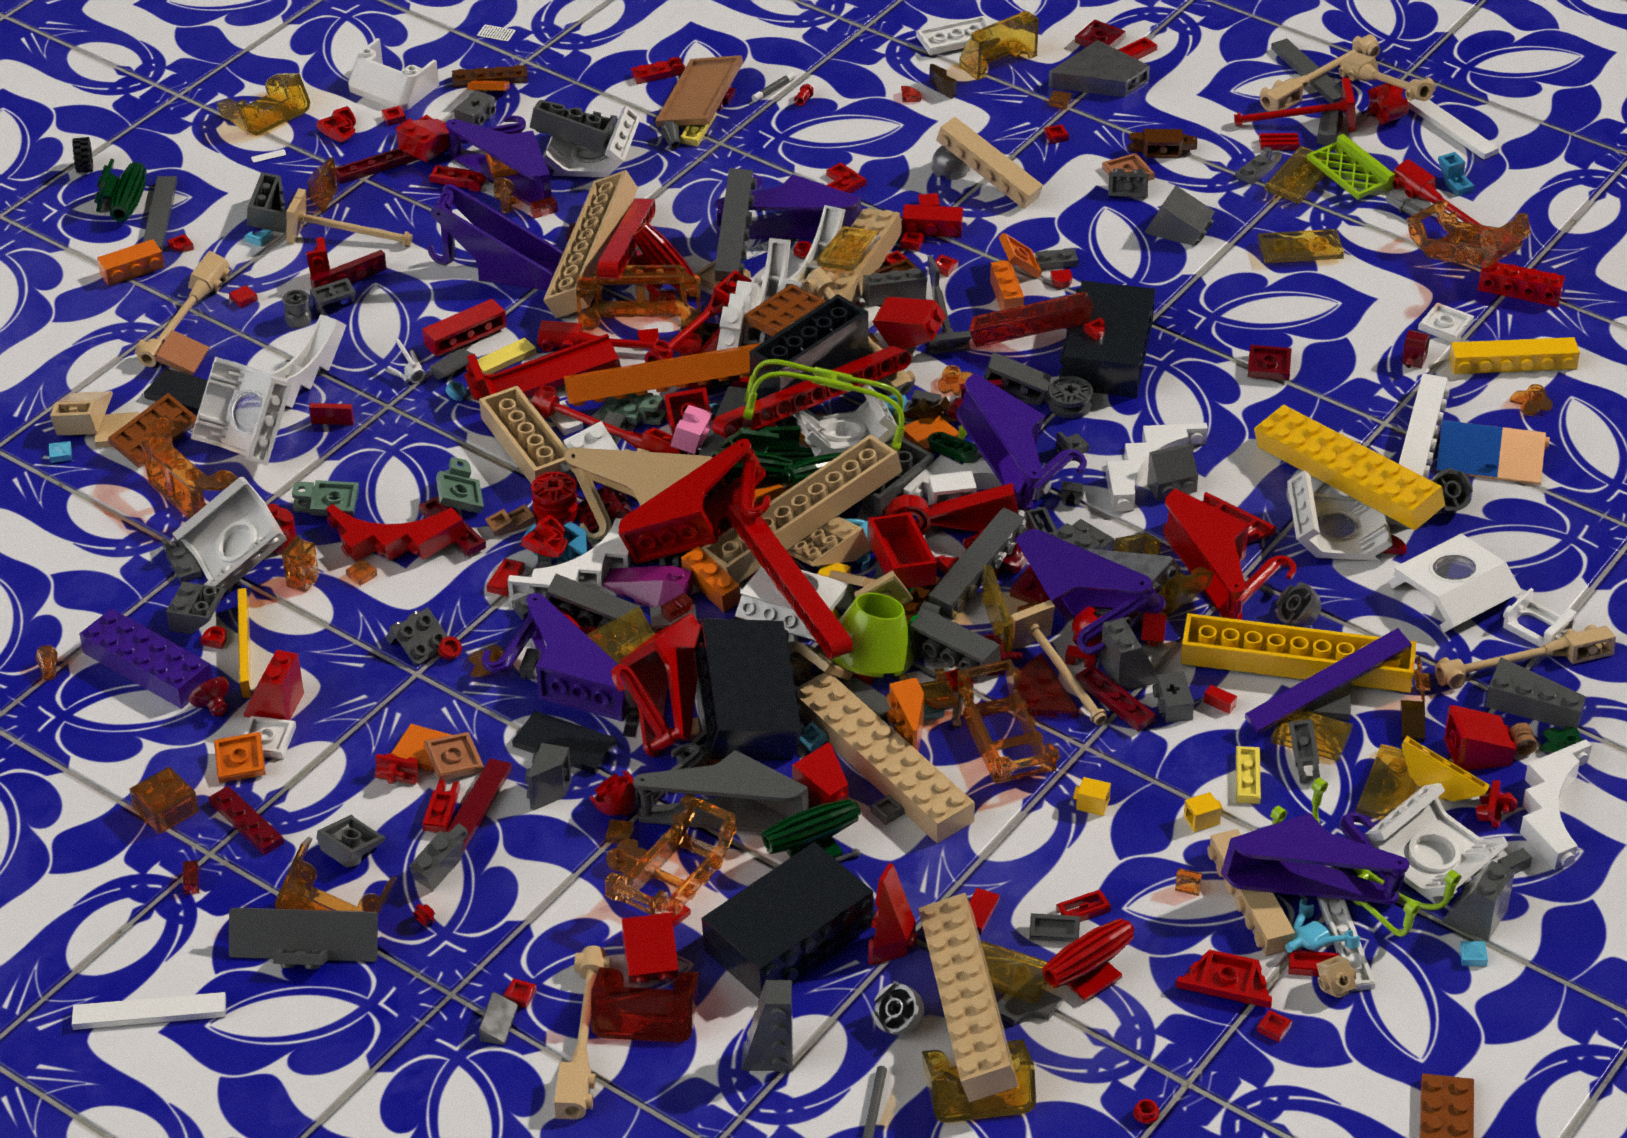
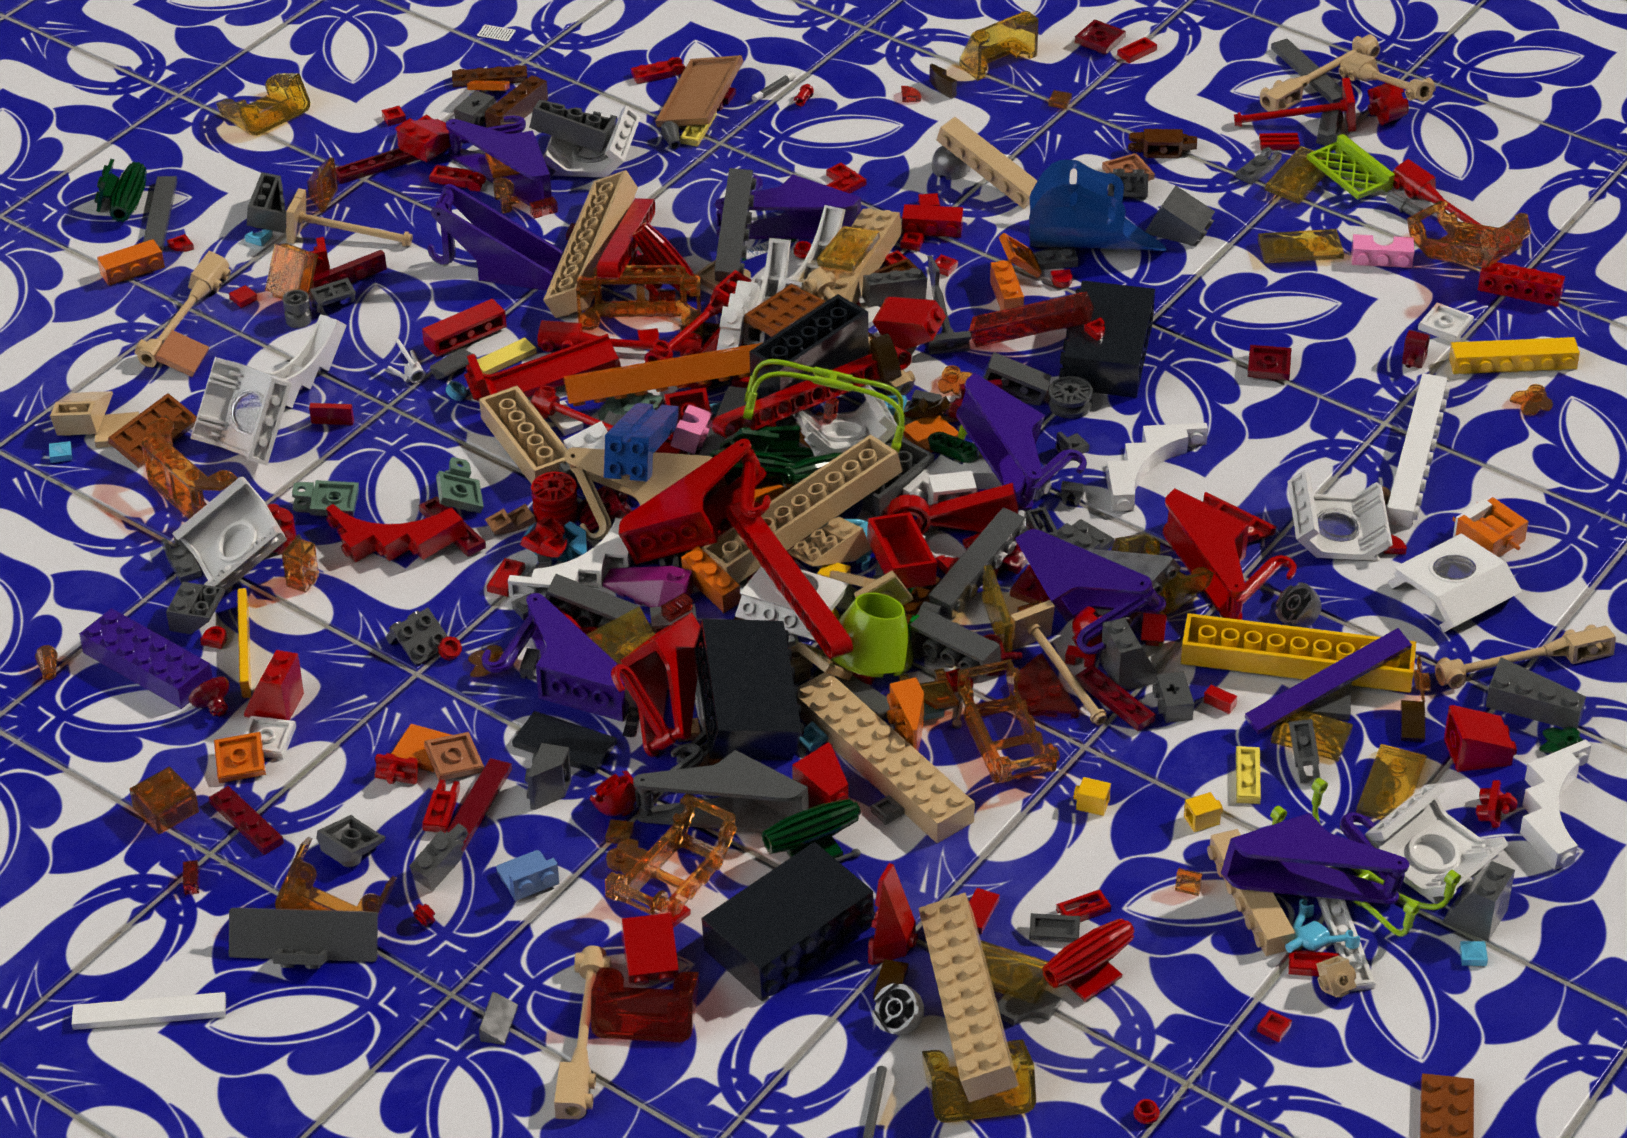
(82, 154): black tyre -> none
(183, 387): black tile -> none
(268, 155): white sticker -> none
(290, 270): none -> clear orange brick
(339, 125): red brick -> none
(361, 572): clear orange tile -> none
(390, 85): white windscreen -> none
(517, 102): none -> reddish brown brick
(520, 992): red tile -> none
(528, 874): none -> medium blue bracket
(636, 439): none -> blue brick
(771, 1032): dark grey wedge -> none
(830, 410): none -> clear red tile
(886, 357): none -> dark brown slope
(891, 973): none -> dark brown slope
(950, 35): white plate -> none
(1056, 134): red tile -> none
(1082, 212): none -> blue piece
(1100, 71): flat silver slope -> none
(1172, 469): dark grey slope -> none
(1228, 978): red wing -> none
(1350, 467): yellow brick -> none
(1368, 253): none -> bright pink arch
(1430, 768): yellow wedge -> none
(1453, 173): dark azure slope -> none
(1454, 128): white tile -> none
(1456, 489): dark grey cylinder -> none
(1492, 451): door -> none
(1492, 526): none -> orange piece
(1517, 860): dark grey piece -> none
(1523, 738): medium nougat wheel -> none
(1526, 606): white panel -> none

